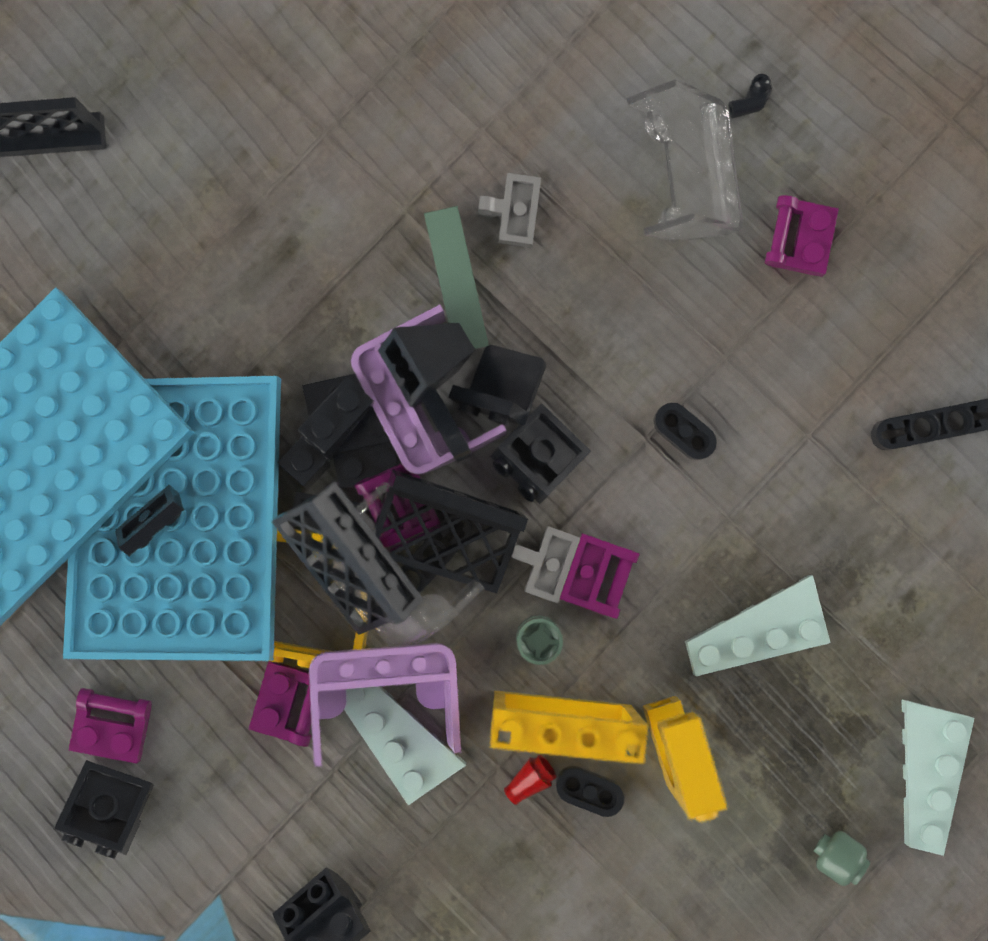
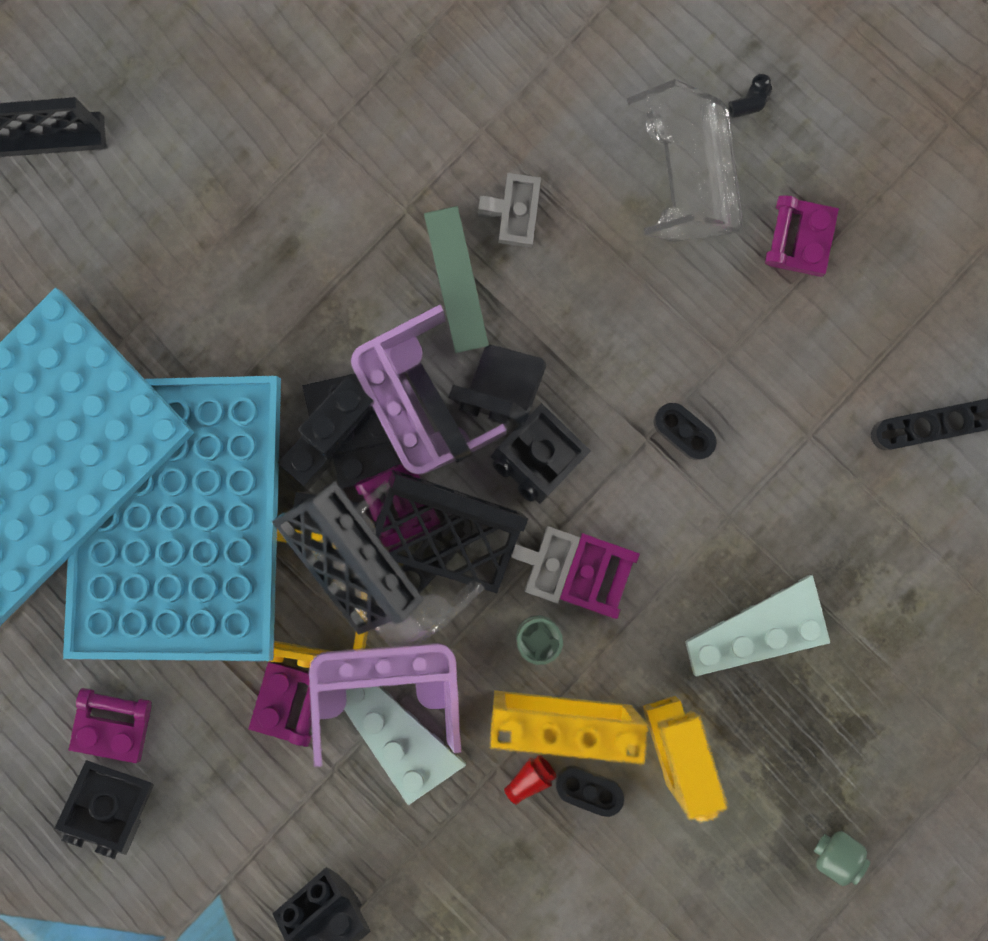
(147, 521): black plate -> none
(425, 357): black slope -> none
(933, 769): light aqua wing -> none

